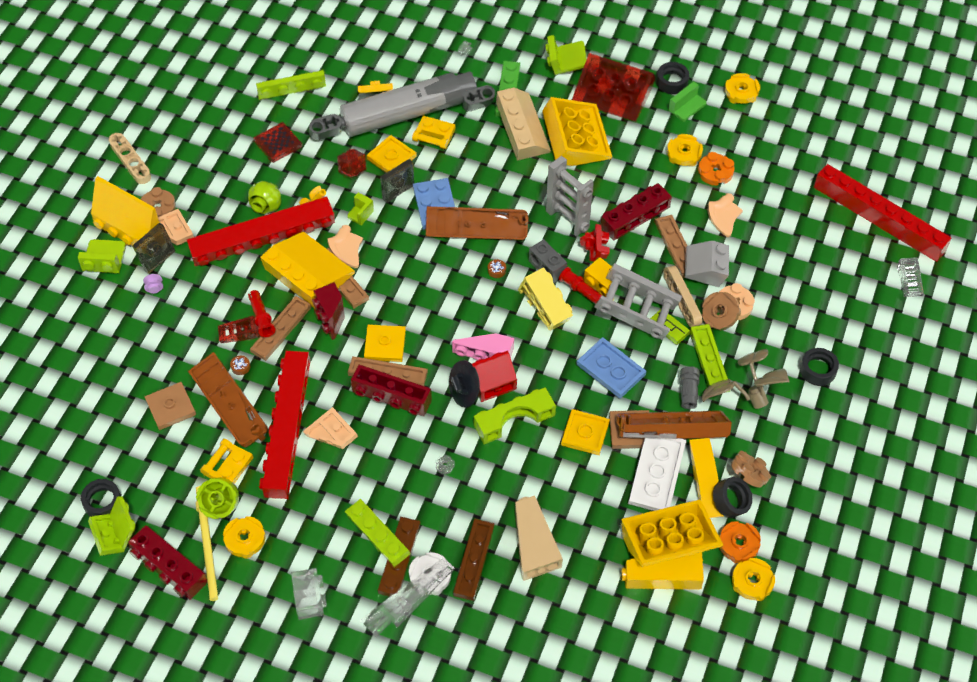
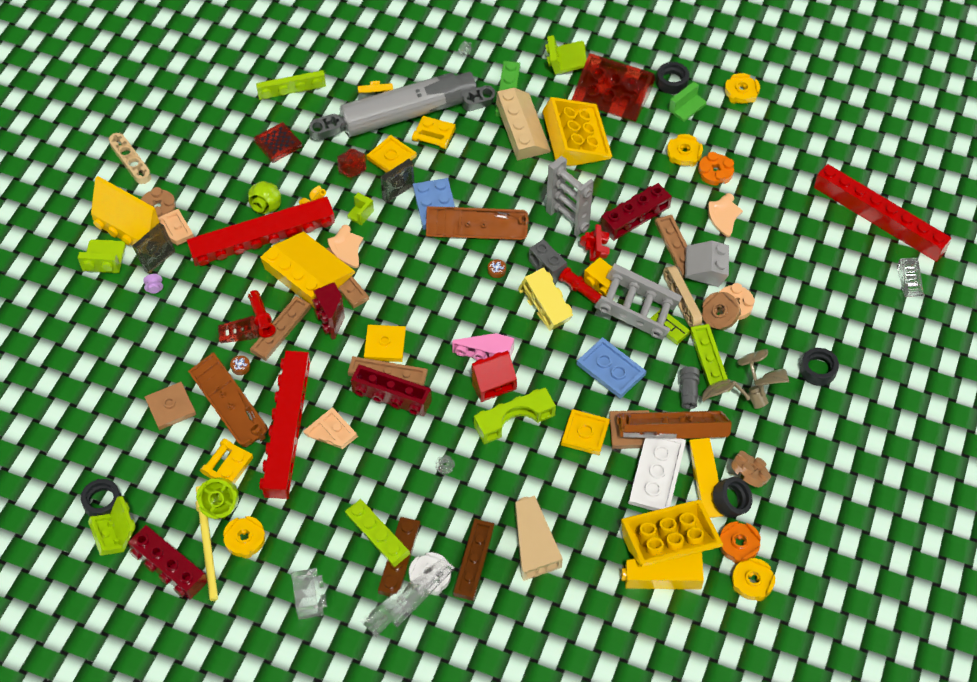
(464, 383): black shield -> none

